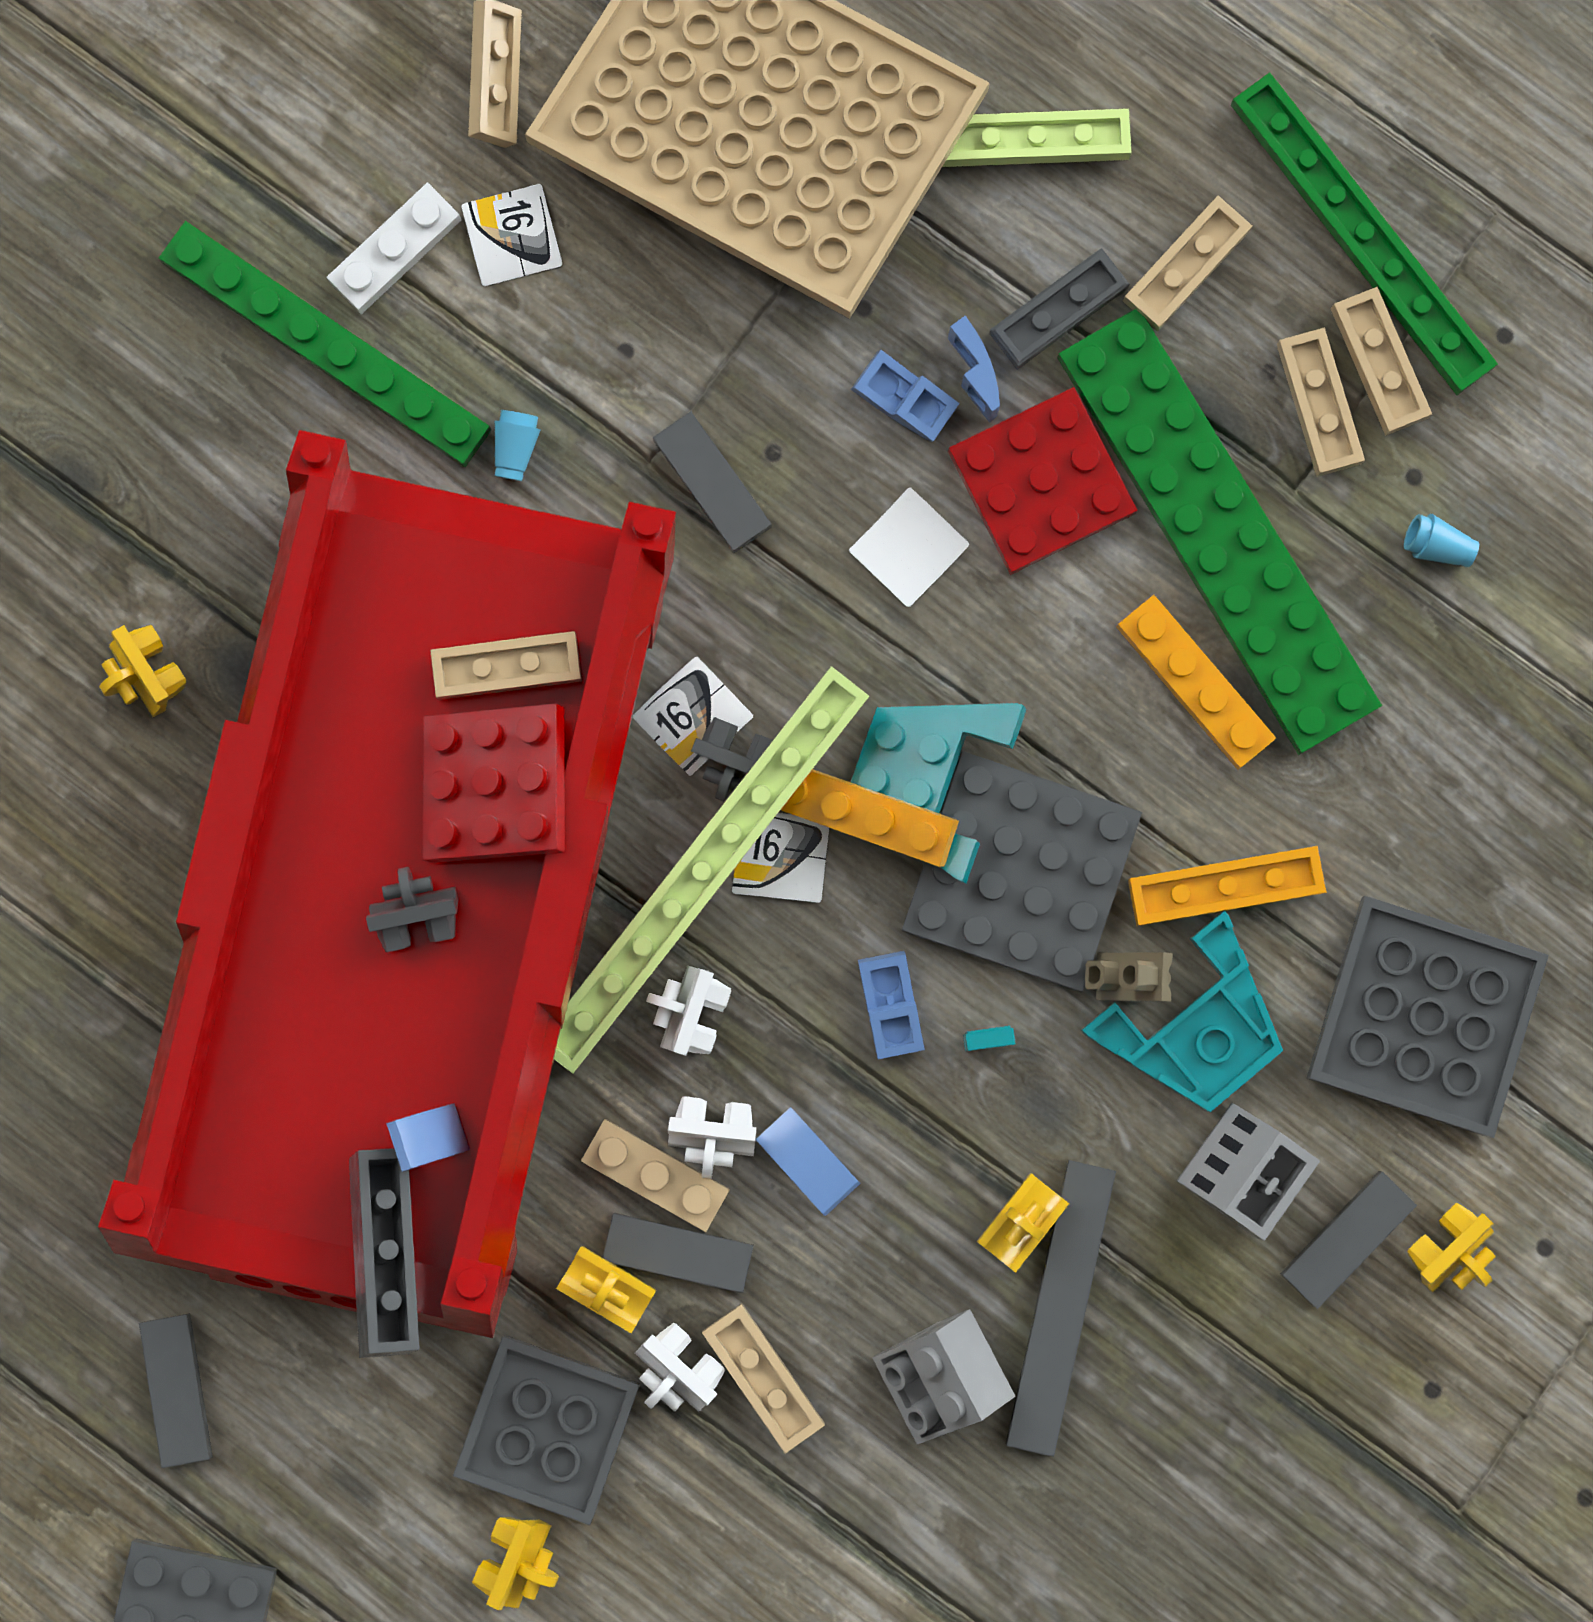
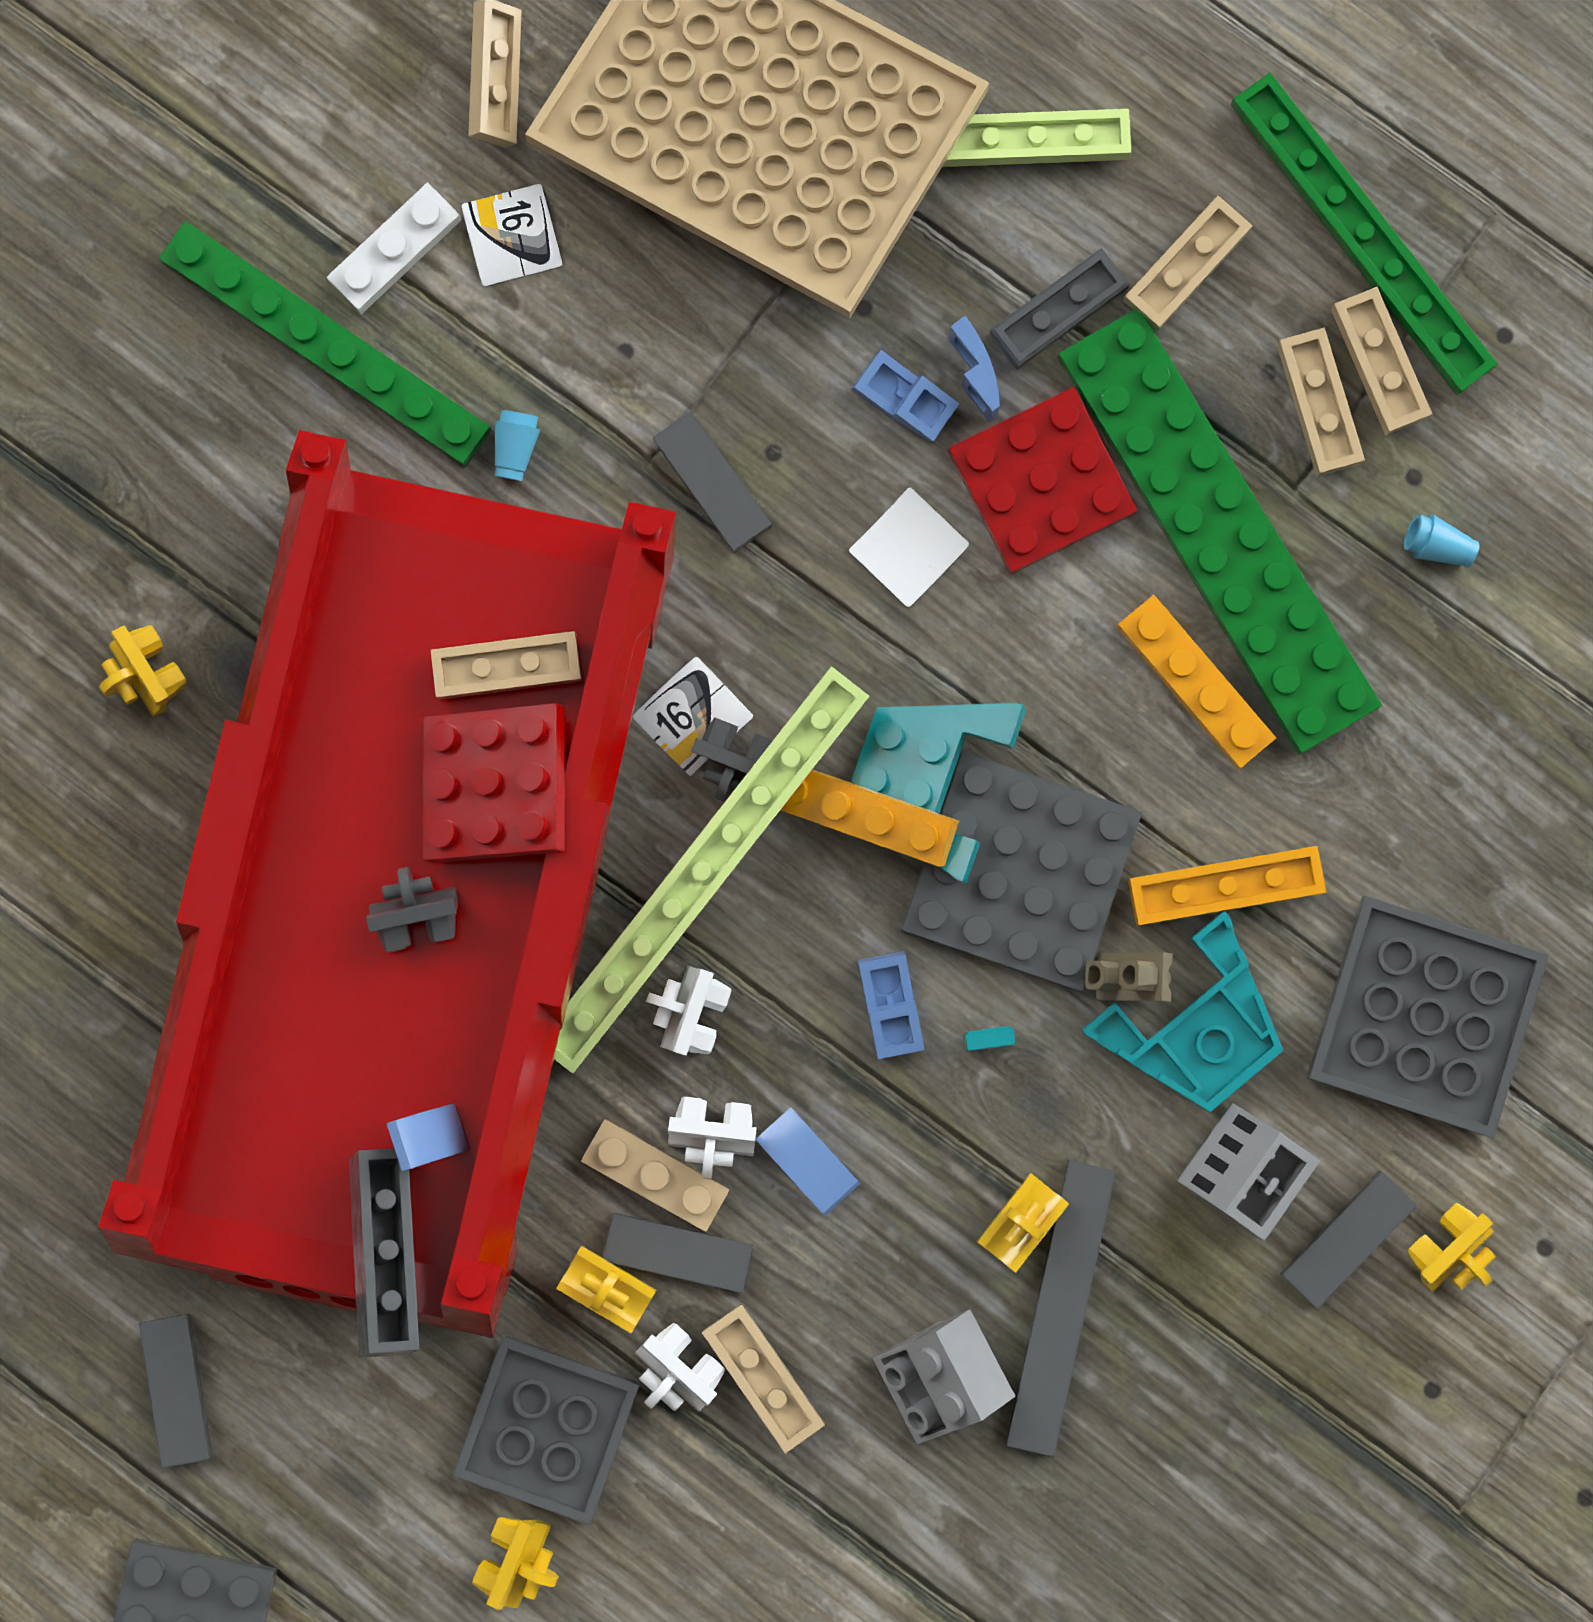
(785, 861): sticker -> none

